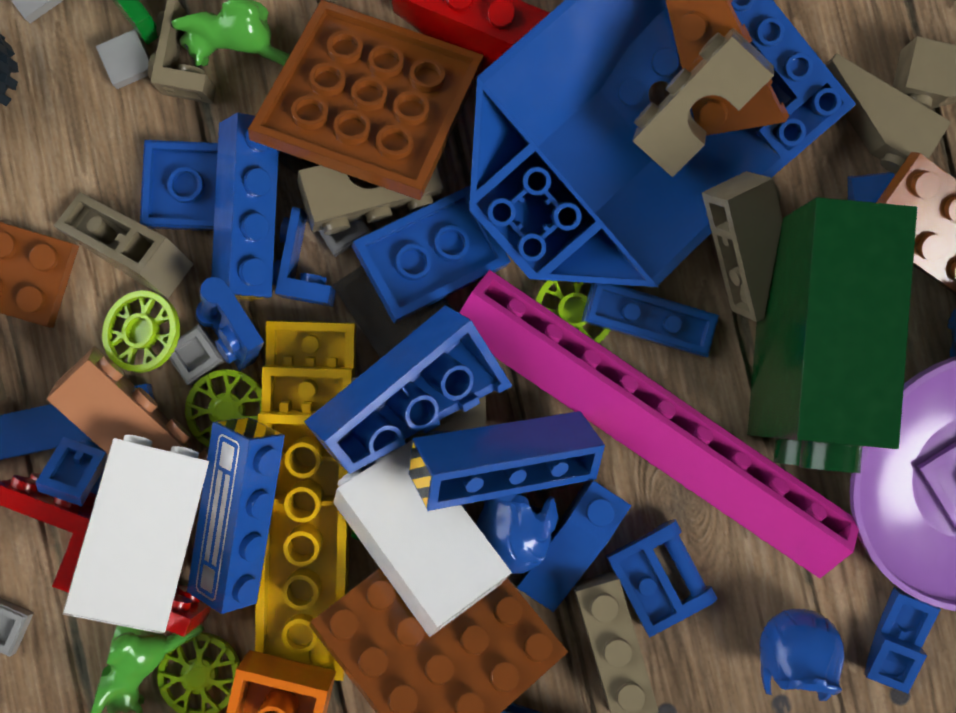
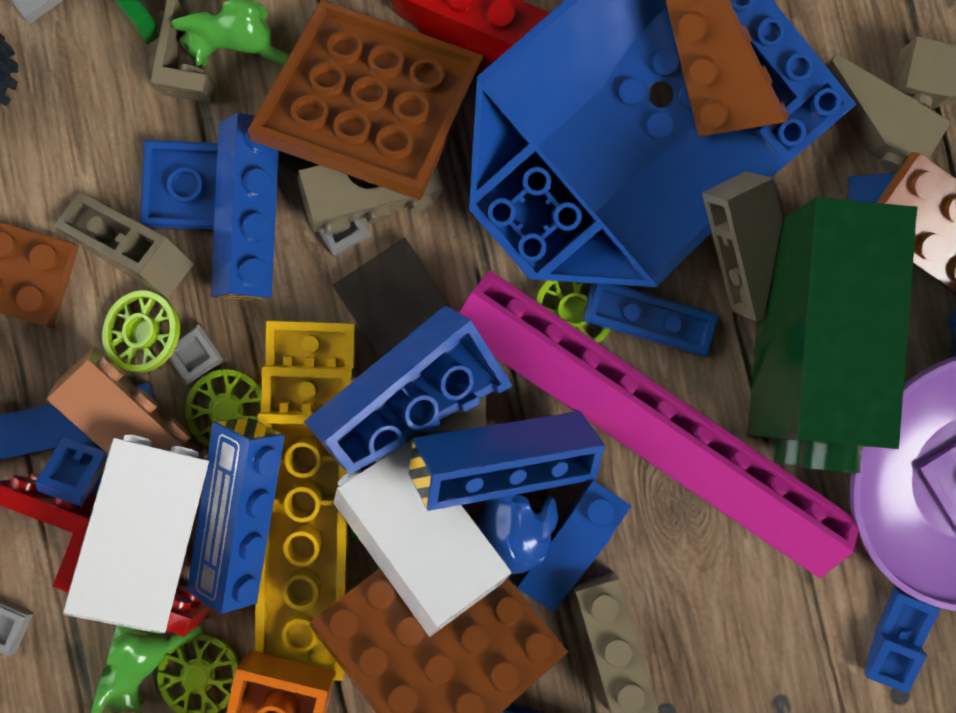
(124, 58): light grey tile -> none
(237, 336): blue plate -> none
(310, 287): blue bracket -> none
(428, 255): blue plate -> none
(650, 587): blue plate -> none
(727, 70): dark tan arch -> none
(802, 653): blue hair -> none

